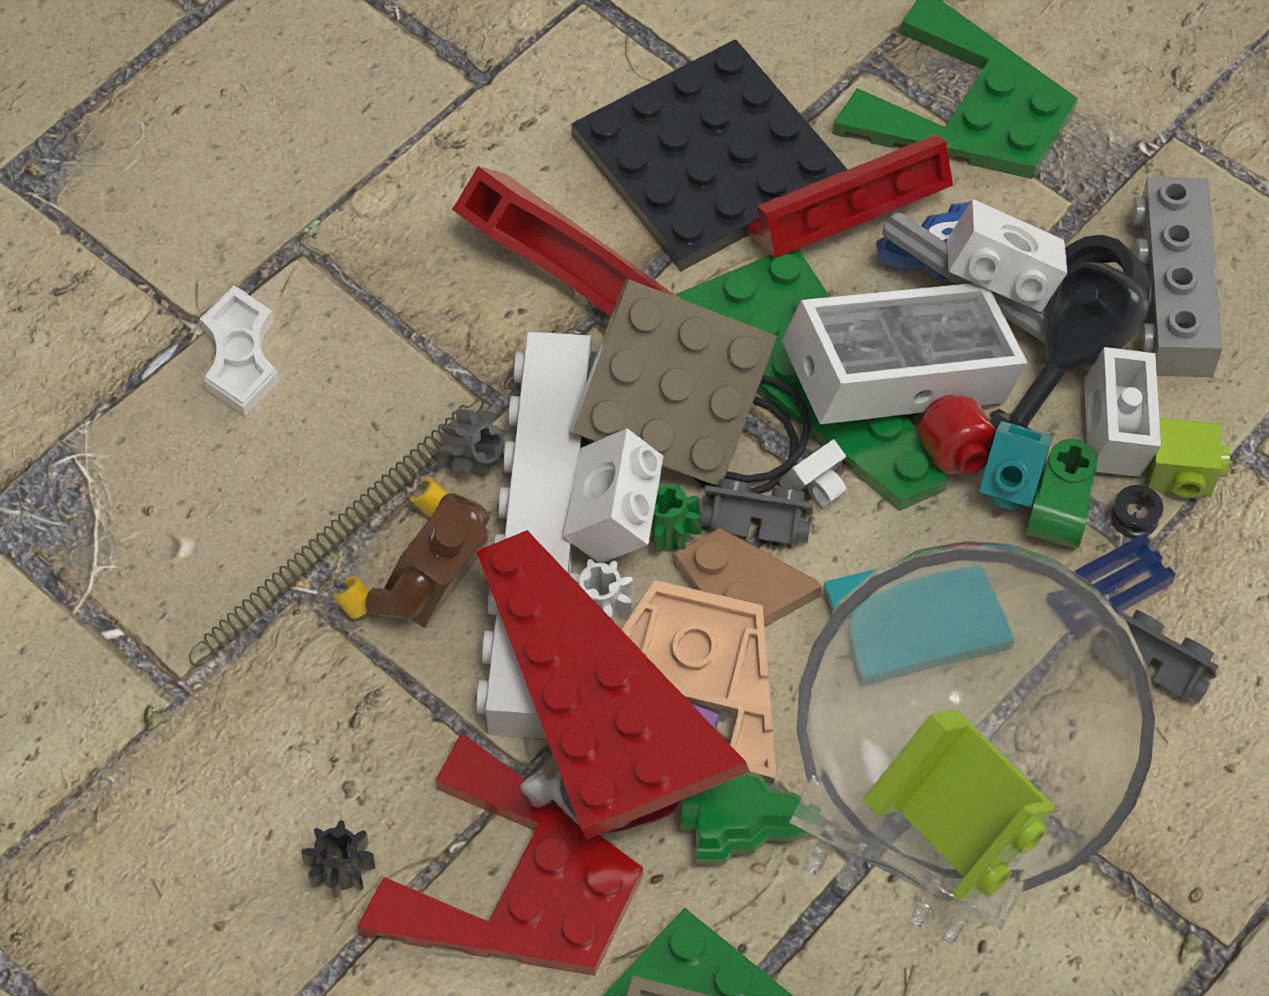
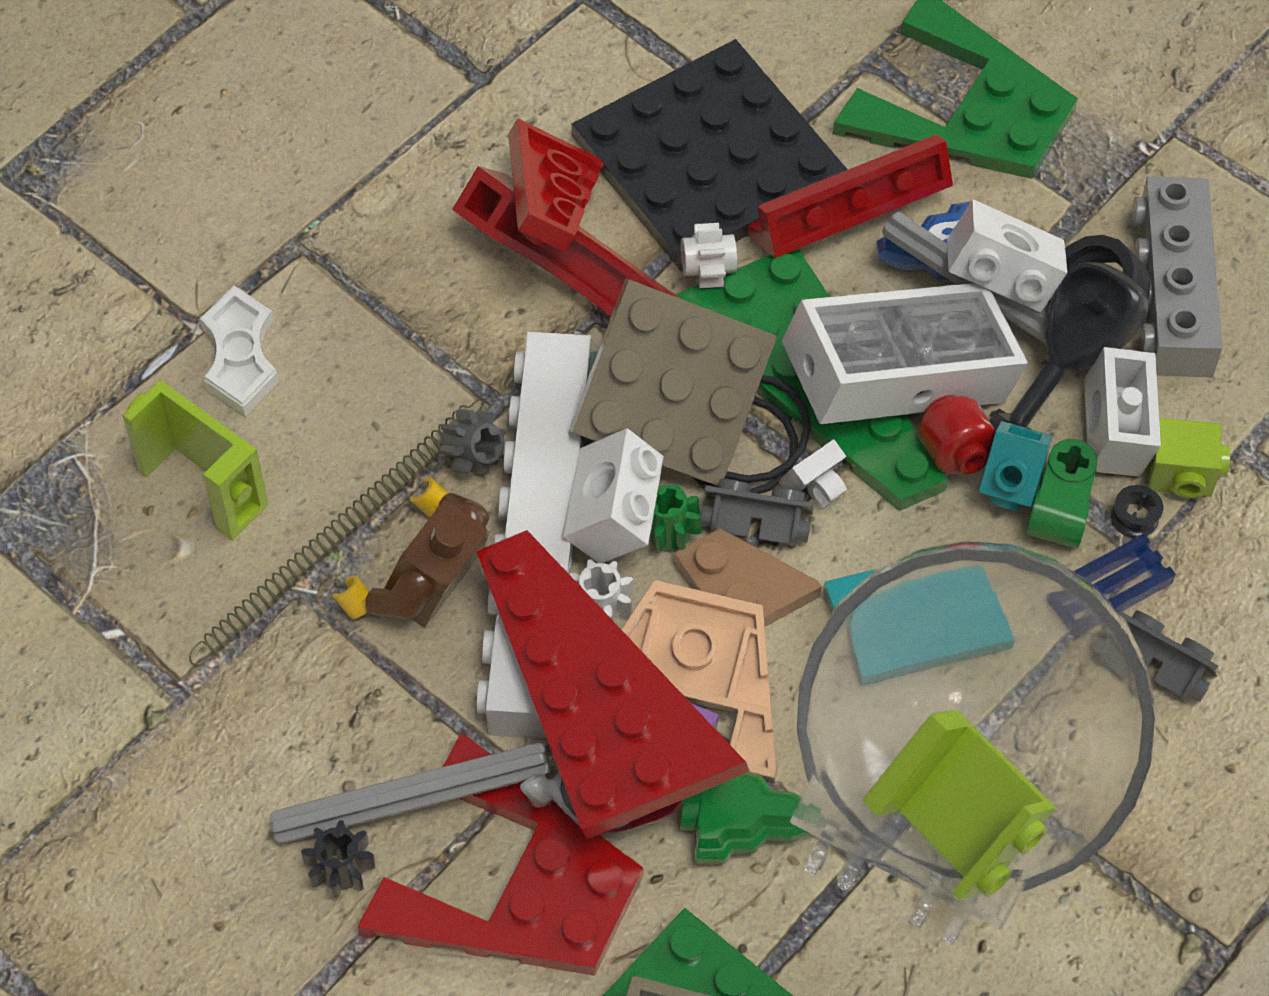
(233, 477): none -> lime panel
(410, 792): none -> light grey axle
(549, 184): none -> red wing
(708, 255): none -> white gear

